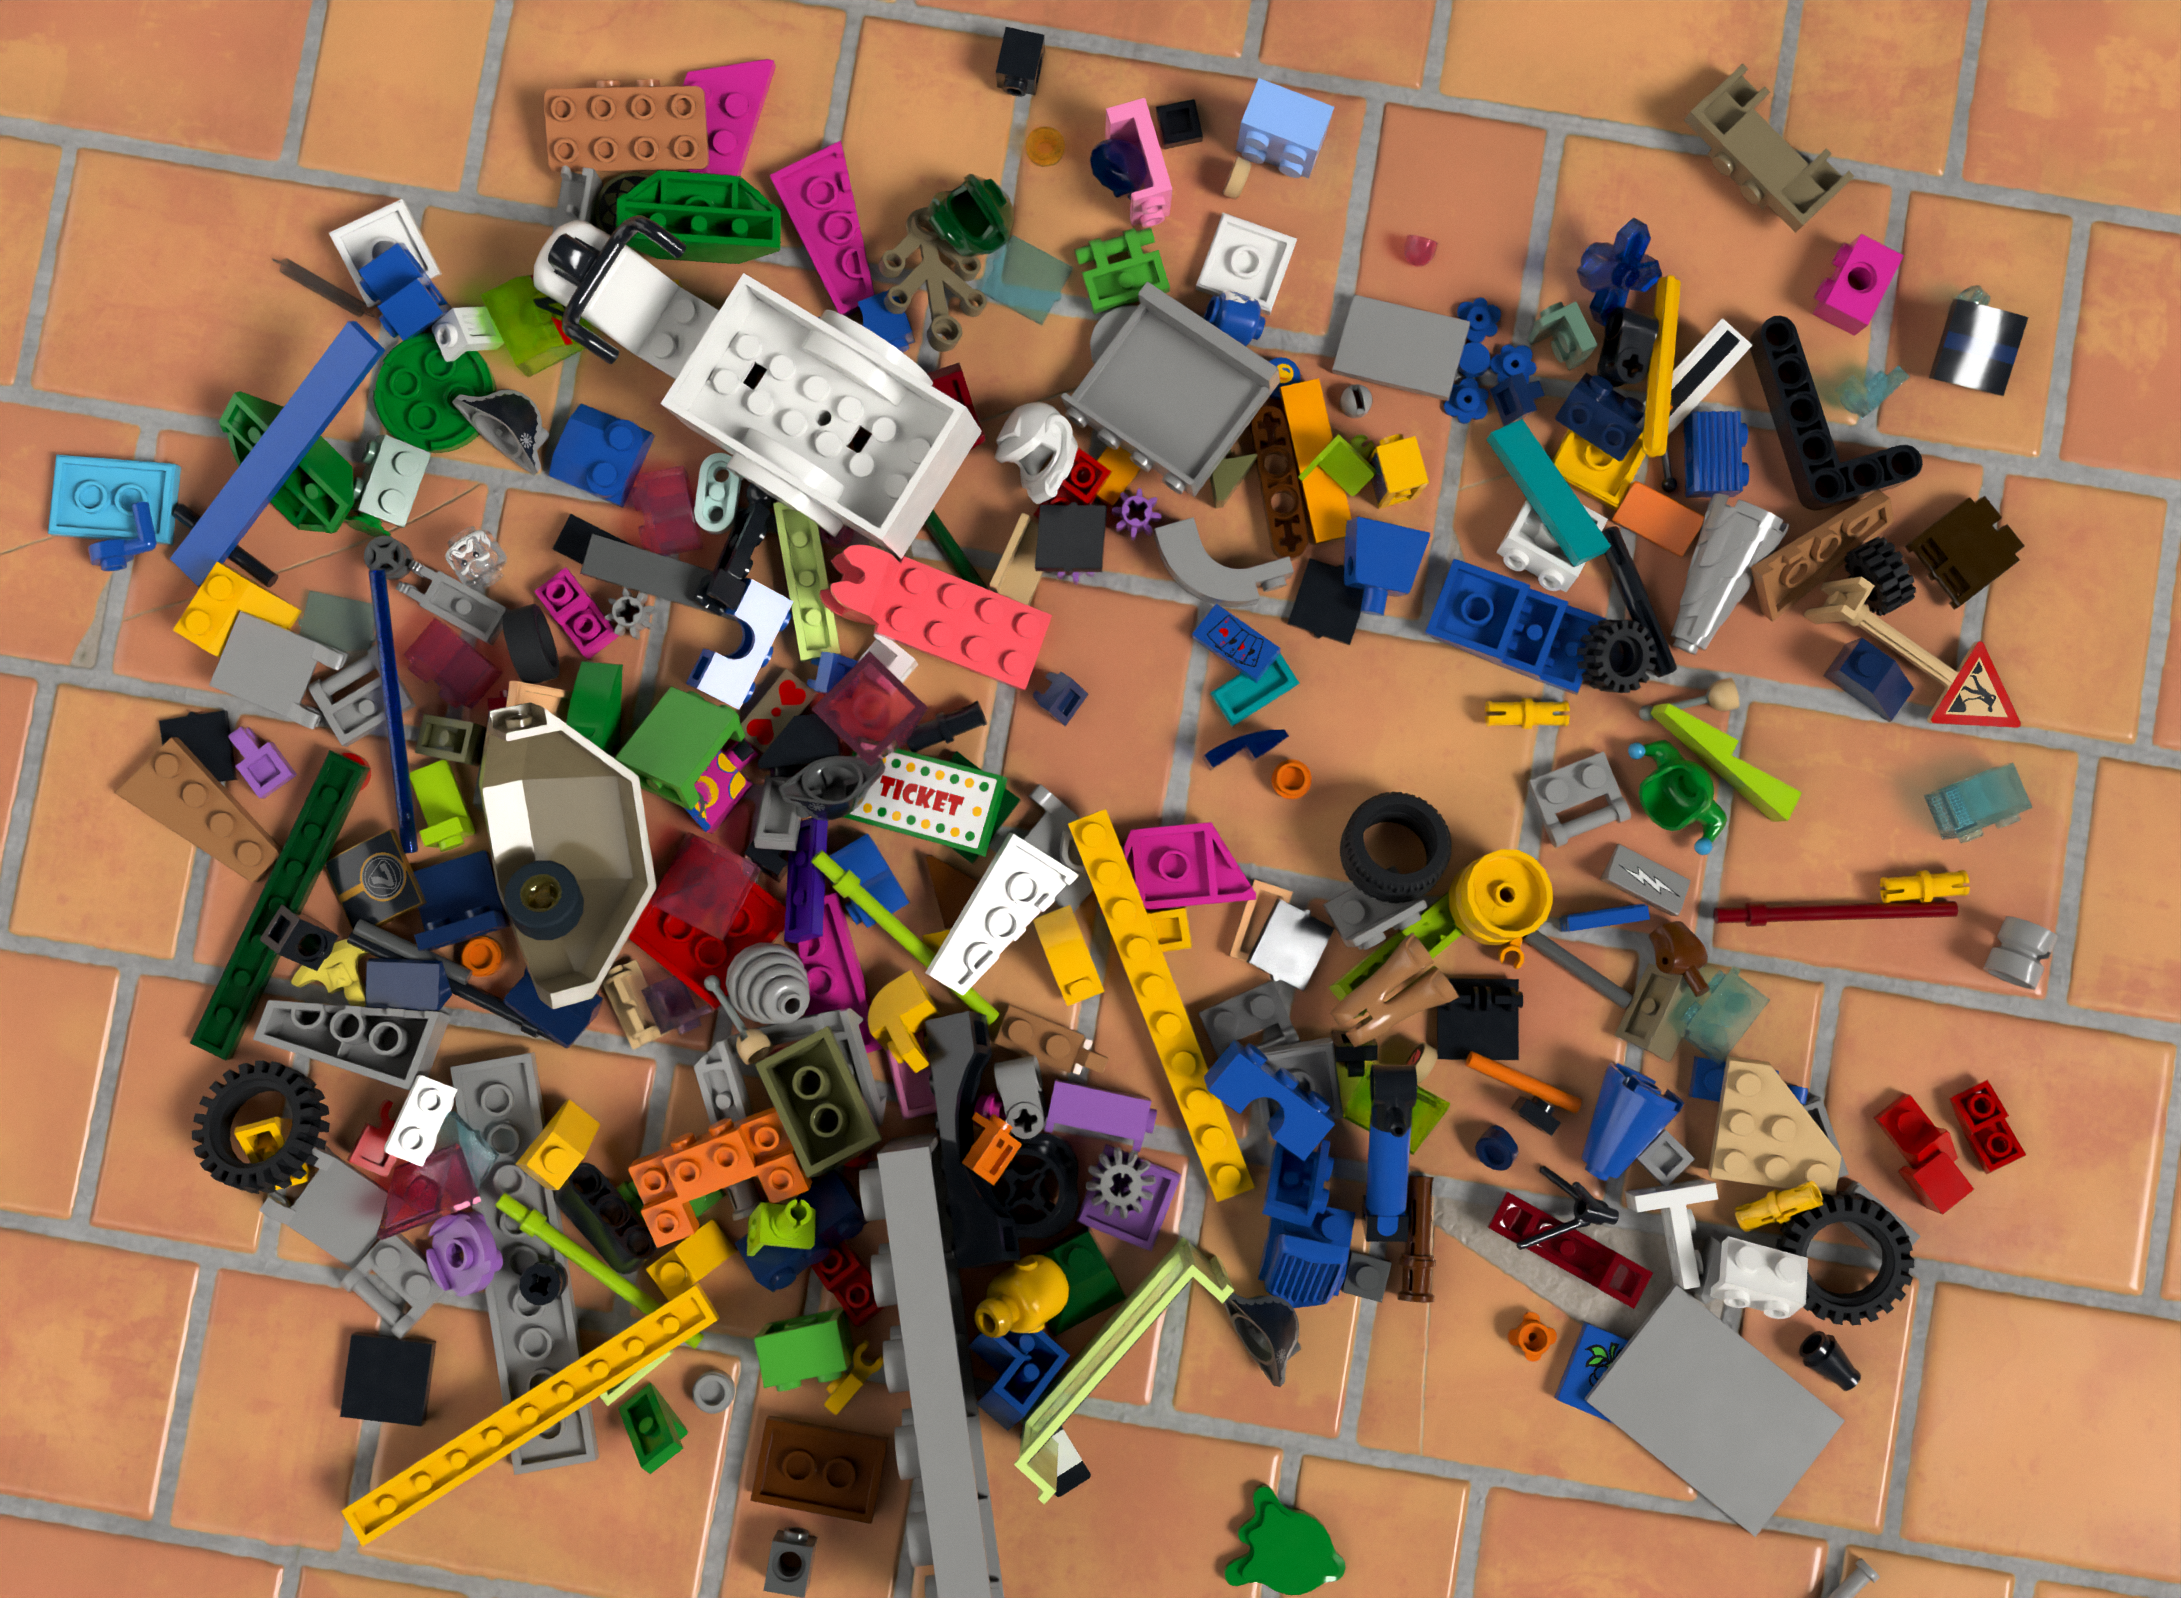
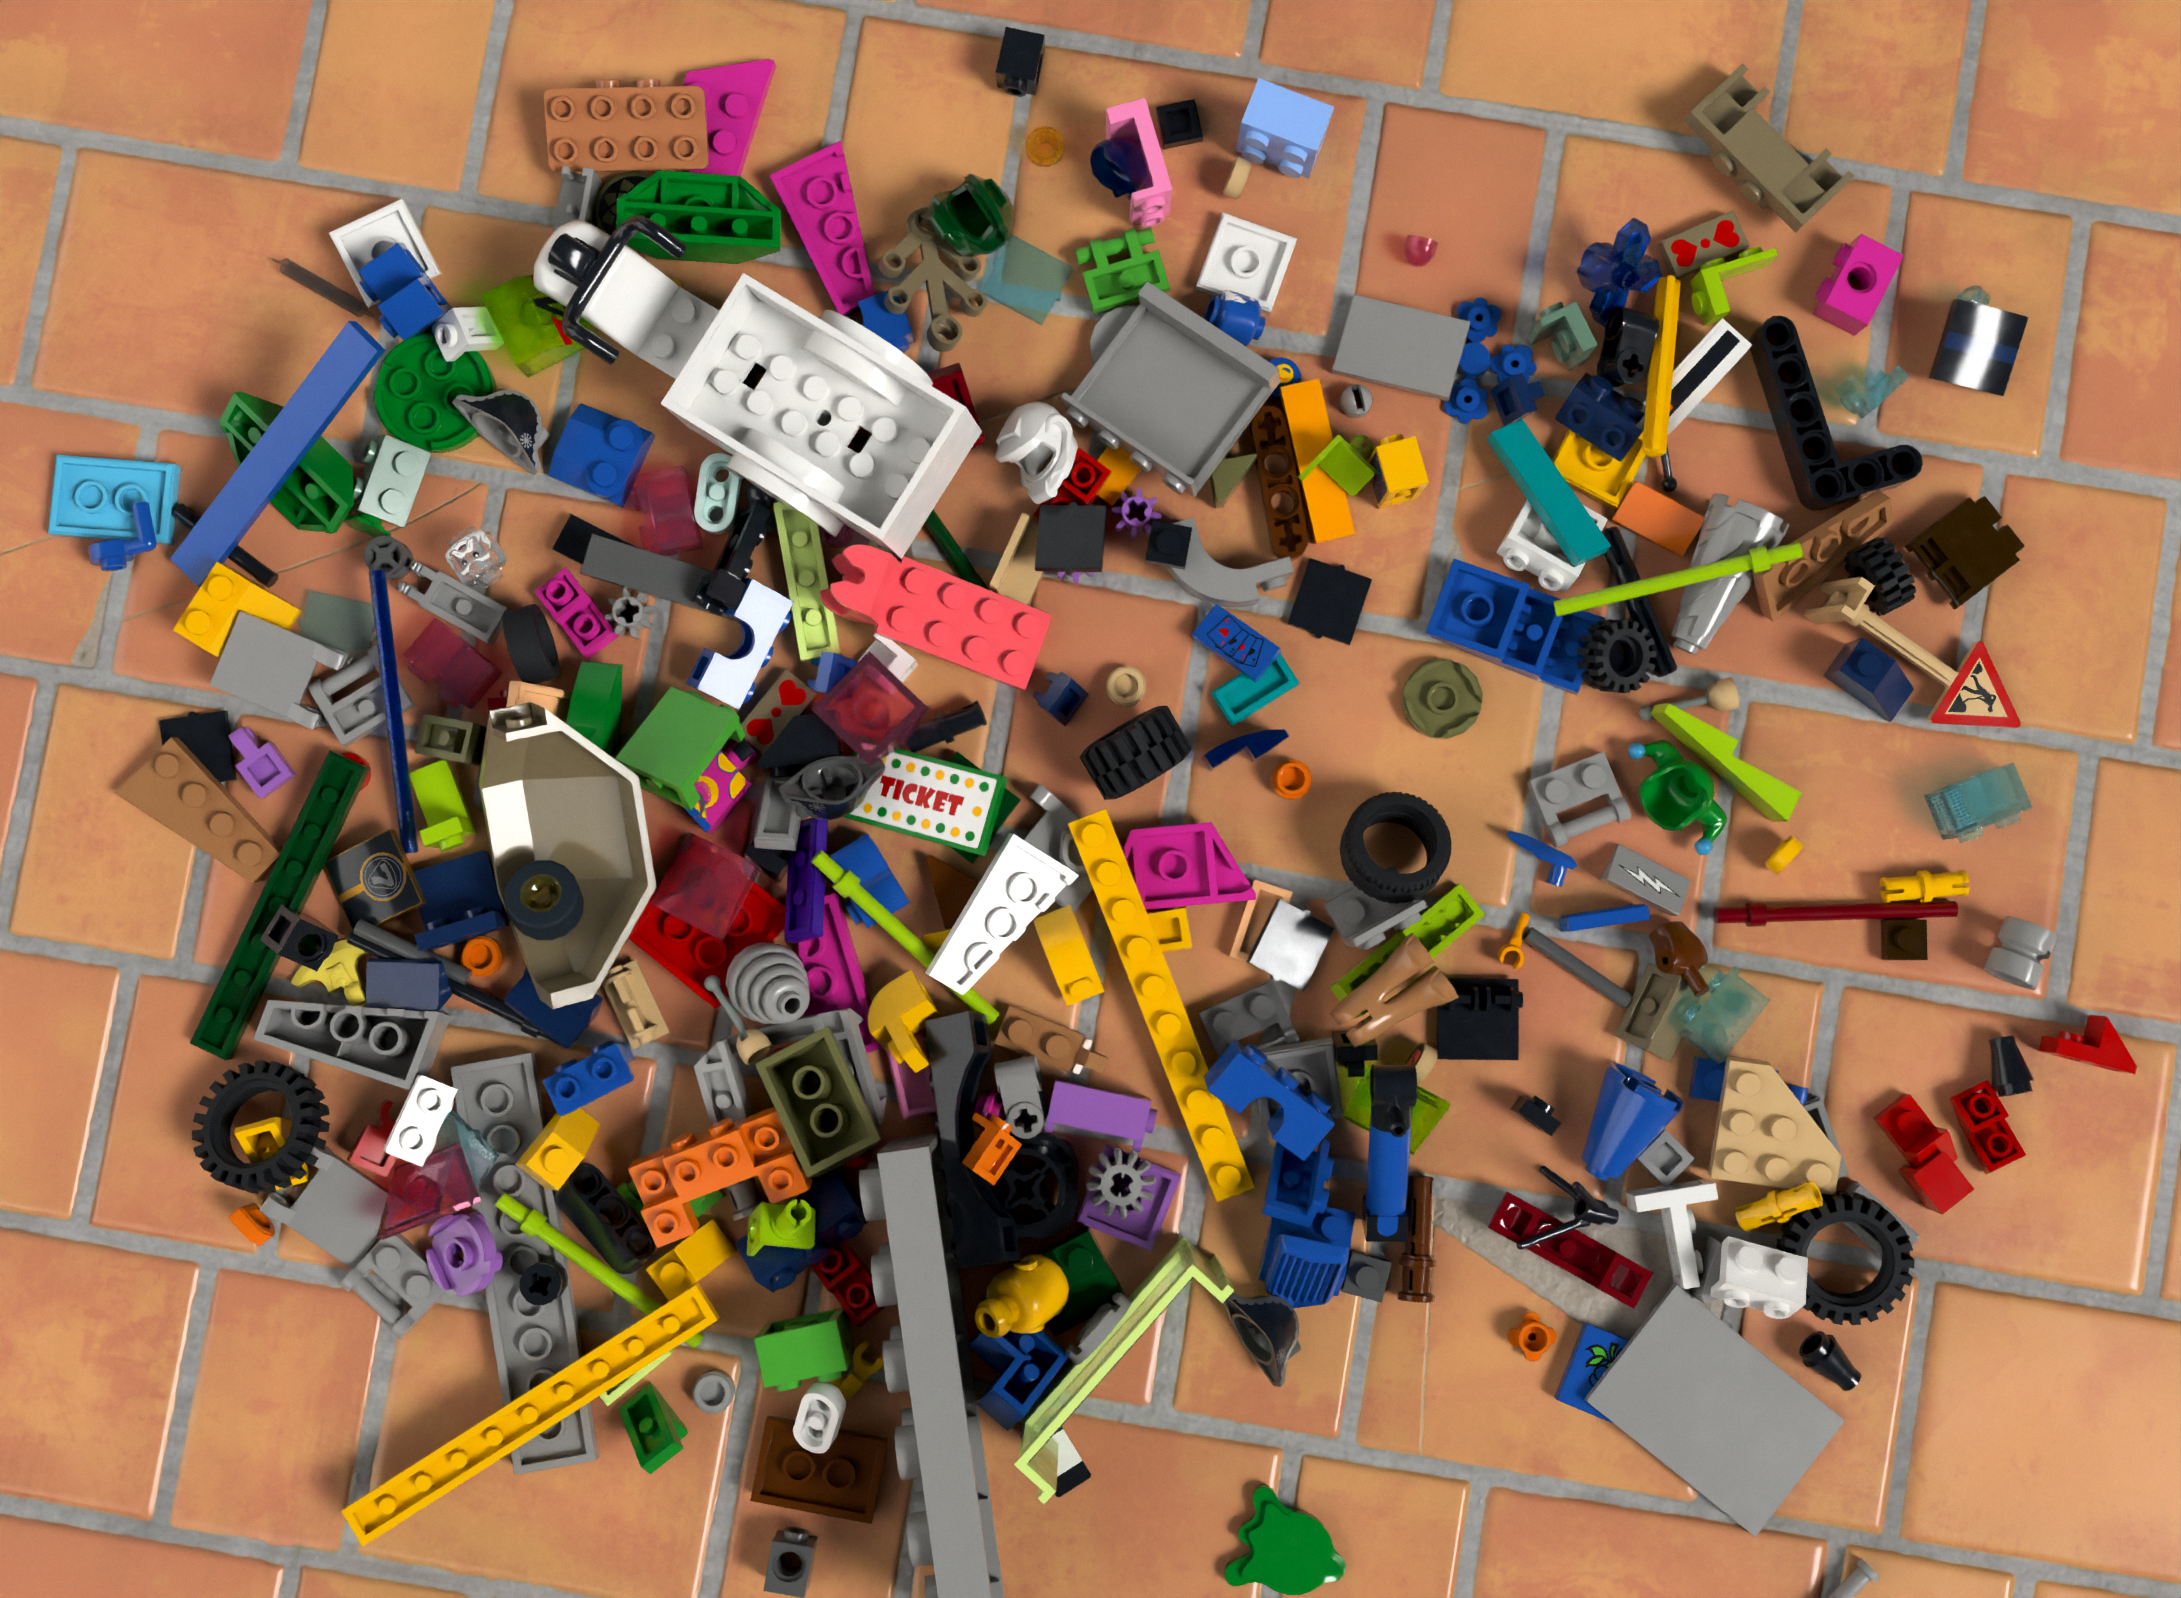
(253, 1224): none -> orange tile
(388, 1379): black tile -> none
(590, 1078): none -> blue bracket
(673, 1006): bracket -> none
(819, 1417): none -> white plate
(1098, 1328): none -> light grey tile
(1126, 686): none -> tan tile
(1135, 753): none -> black tyre
(1168, 545): none -> black plate
(1381, 560): blue torso -> none
(1441, 699): none -> olive tile
(1496, 1148): dark blue tile -> none
(1500, 897): yellow wheel -> none
(1523, 1082): orange bar -> none
(1527, 713): yellow pin -> none
(1544, 852): none -> blue bar
(1703, 243): none -> dark tan tile
(1708, 292): none -> lime bracket
(1714, 454): blue brick -> none
(1757, 560): none -> lime bar
(1783, 854): none -> yellow tile
(1904, 940): none -> dark brown plate
(2009, 1068): none -> black cone
(2098, 1047): none -> red slope

